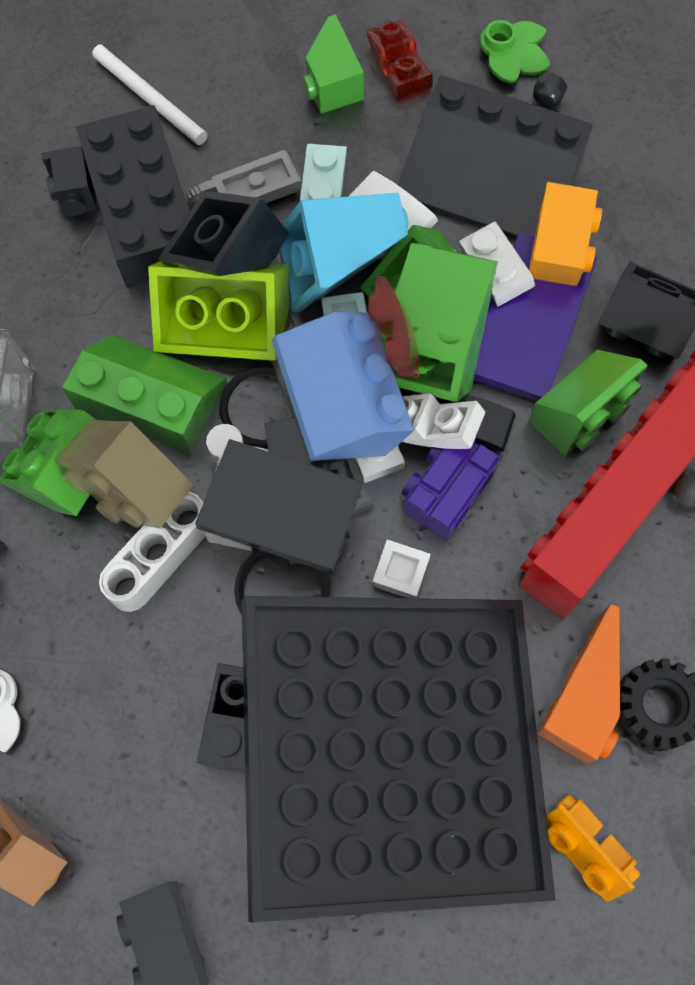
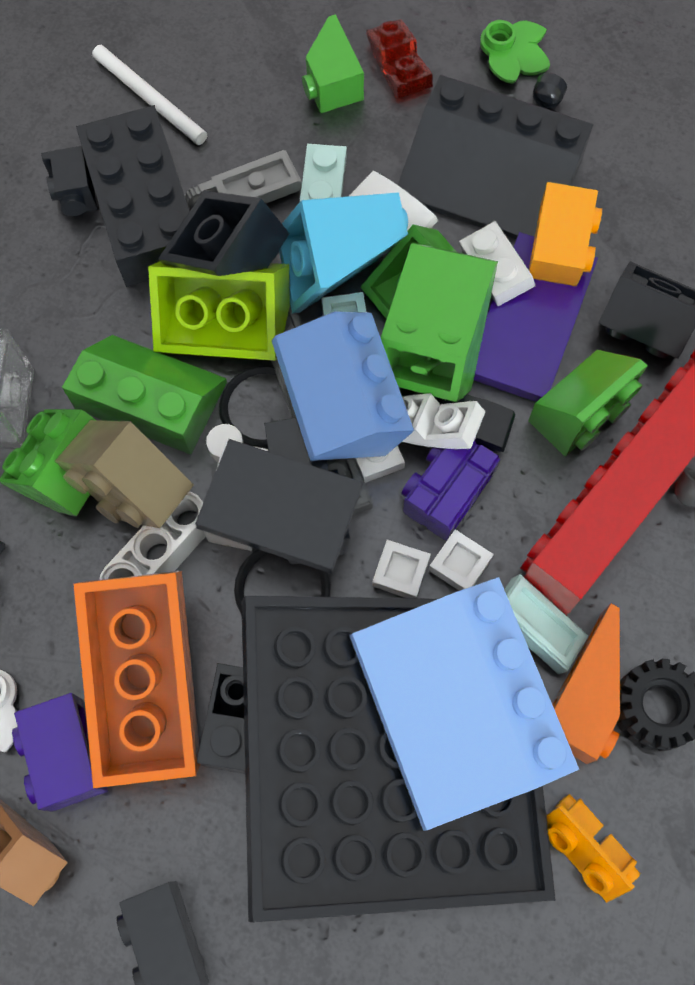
(56, 752): none -> dark purple brick
(137, 679): none -> orange brick
(393, 320): clear red slope -> none
(460, 561): none -> white plate
(462, 704): none -> light blue slope
(544, 625): none -> light aqua tile

